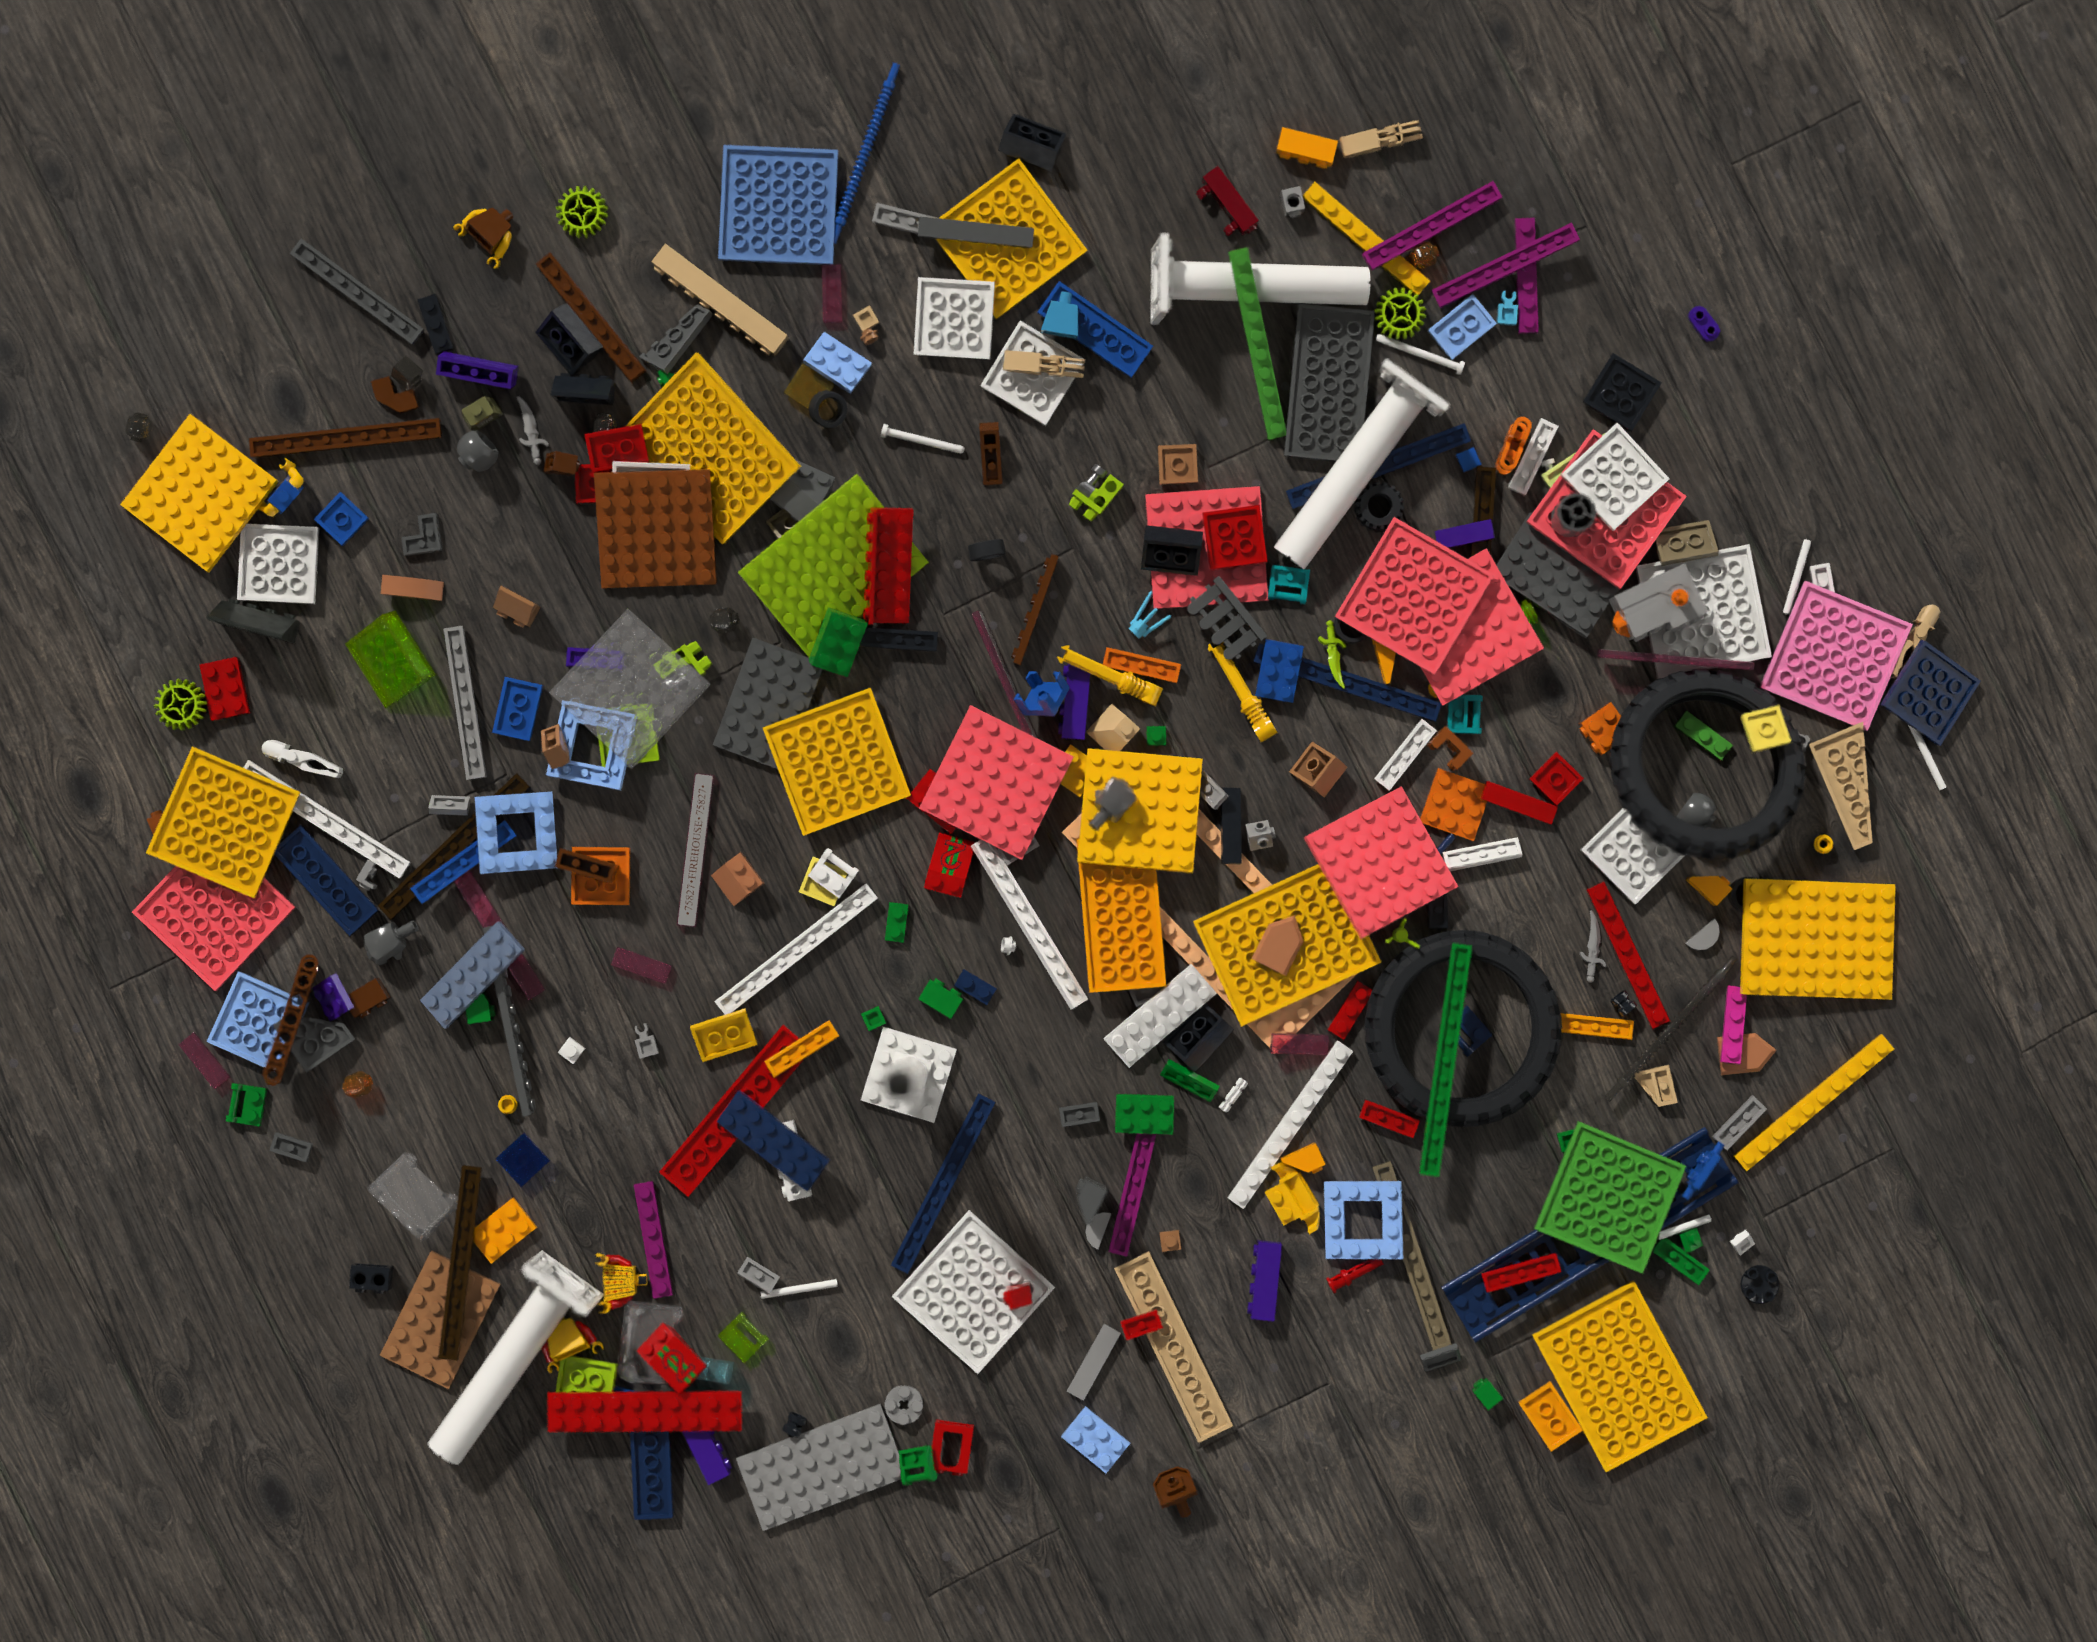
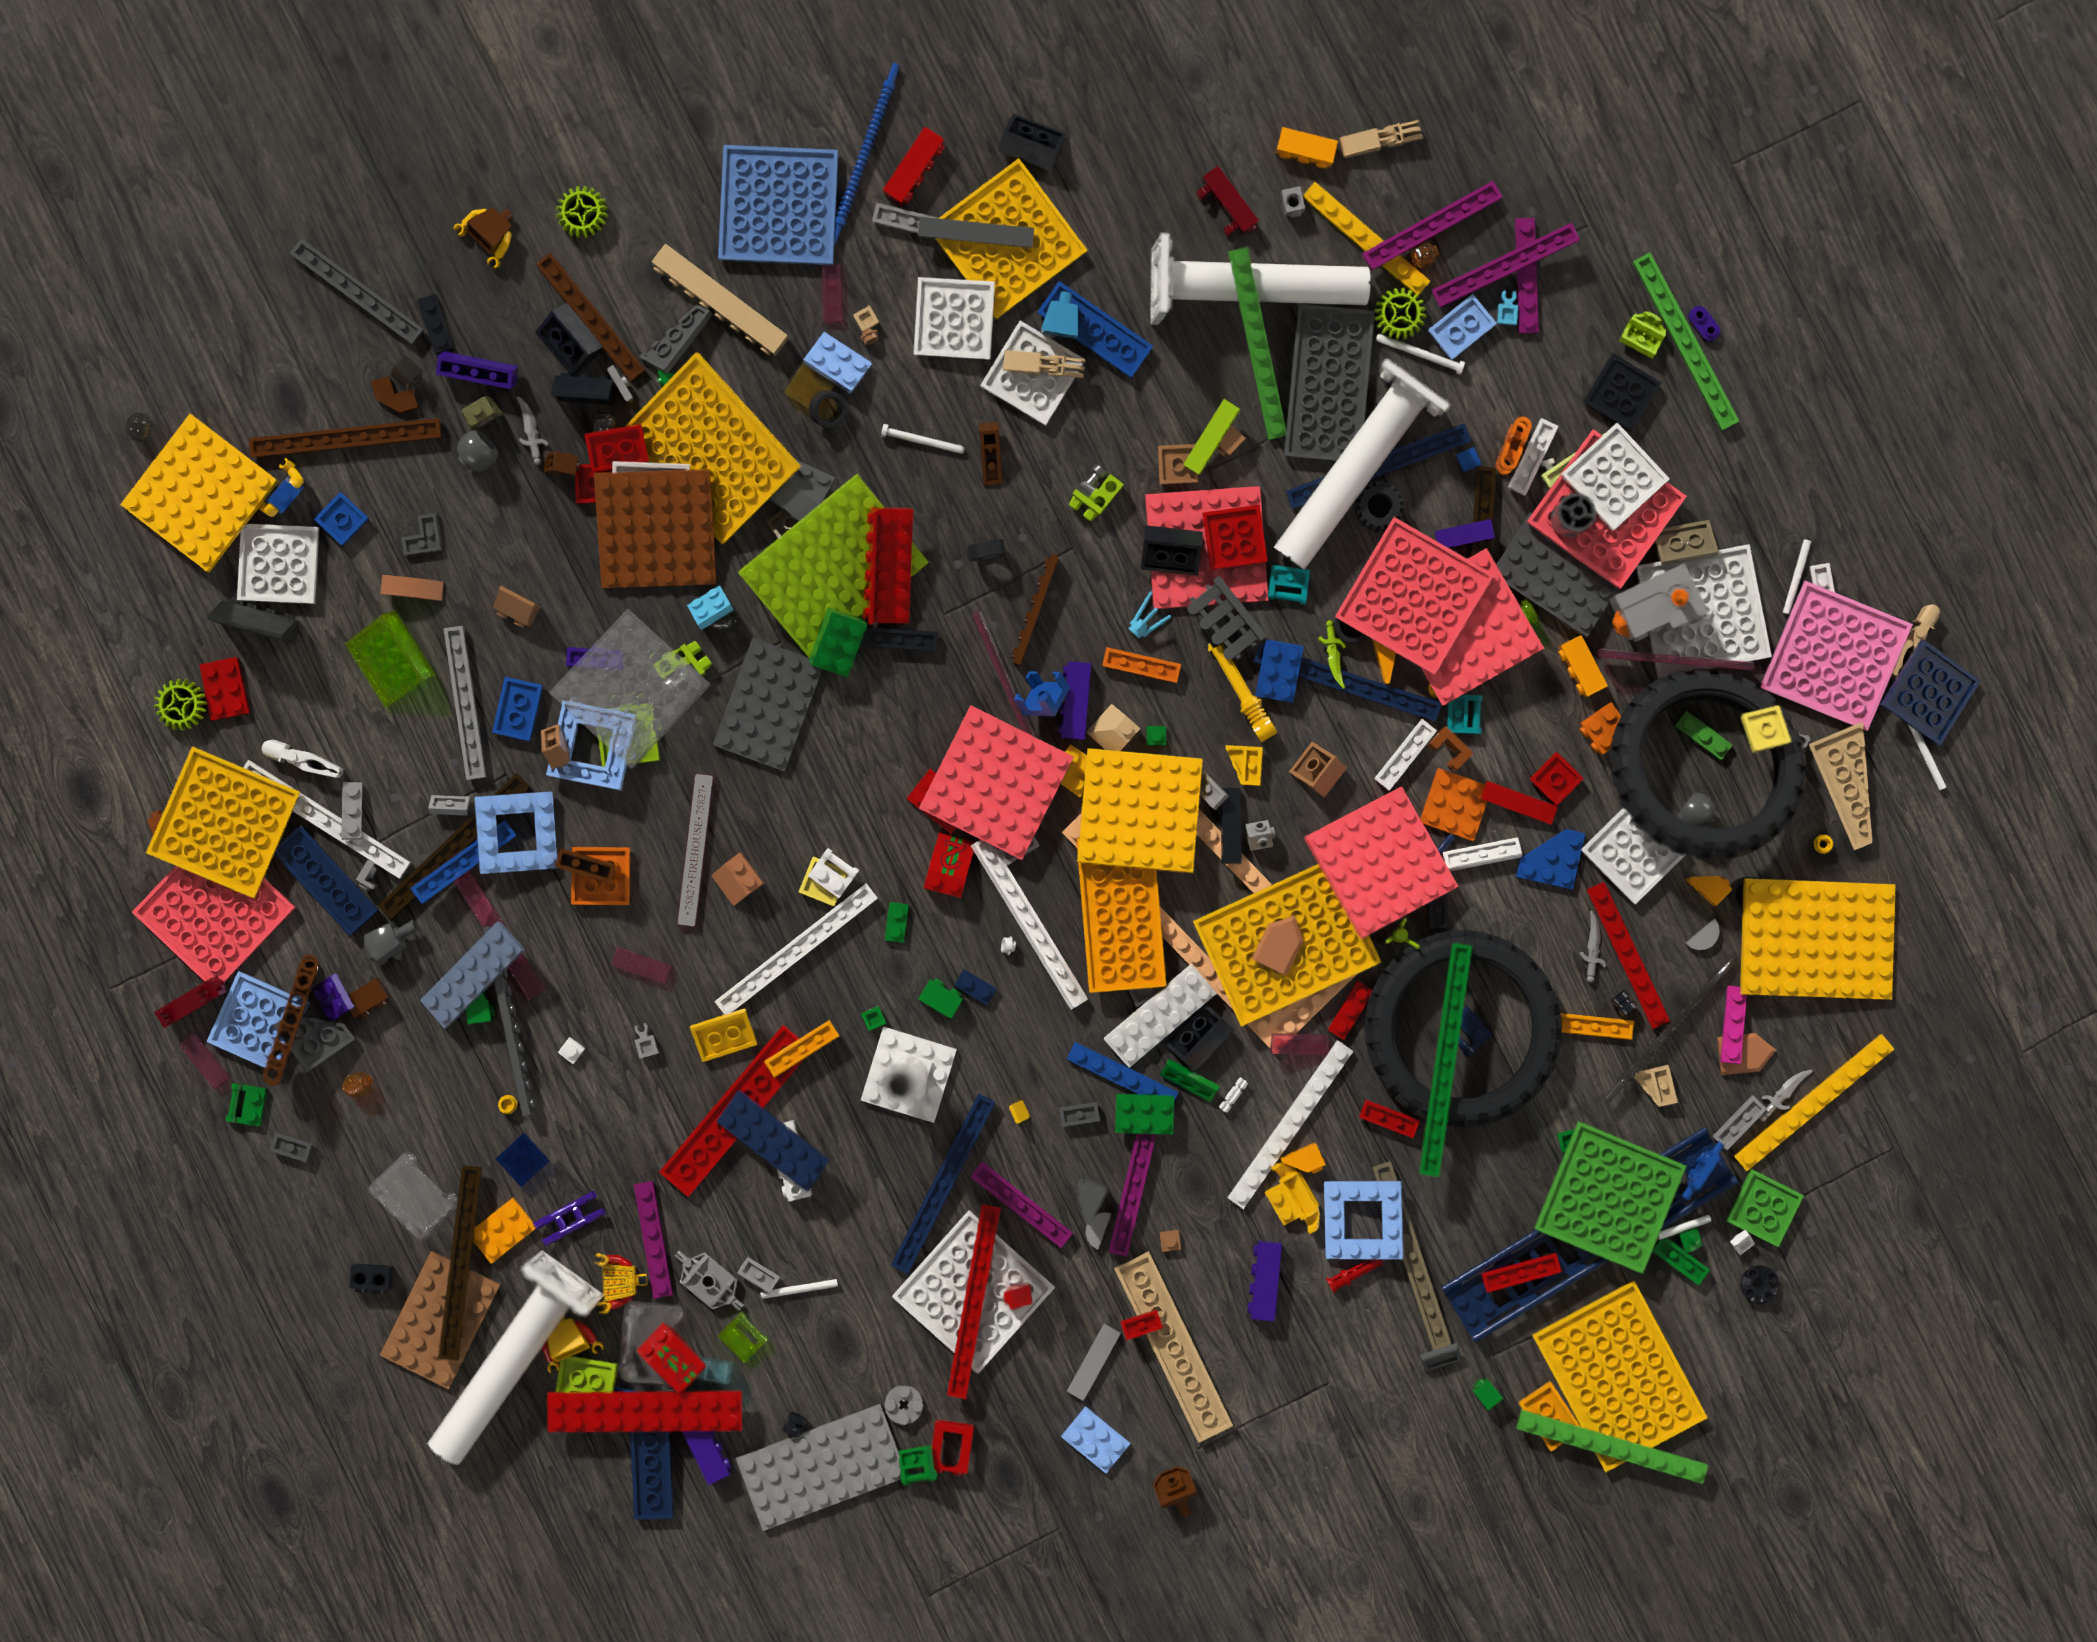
(190, 1001): none -> dark red brick
(351, 811): none -> light grey plate
(564, 1229): none -> dark purple piece
(621, 383): none -> light grey plate
(710, 607): none -> medium azure plate
(724, 1283): none -> light grey plate
(836, 761): yellow plate -> none
(913, 166): none -> red brick
(973, 1301): none -> red plate
(1019, 1111): none -> yellow slope
(1021, 1204): none -> magenta plate
(1112, 802): dark grey piece -> none
(1117, 1072): none -> blue plate
(1124, 681): yellow piece -> none
(1212, 436): none -> lime tile
(1230, 442): none -> medium nougat slope
(1247, 763): none -> yellow wing
(1554, 860): none -> blue plate
(1582, 666): none -> light orange brick
(1612, 1446): none -> bright green plate
(1644, 333): none -> lime slope
(1685, 341): none -> bright green plate
(1764, 1207): none -> bright green plate
(1784, 1093): none -> light grey piece

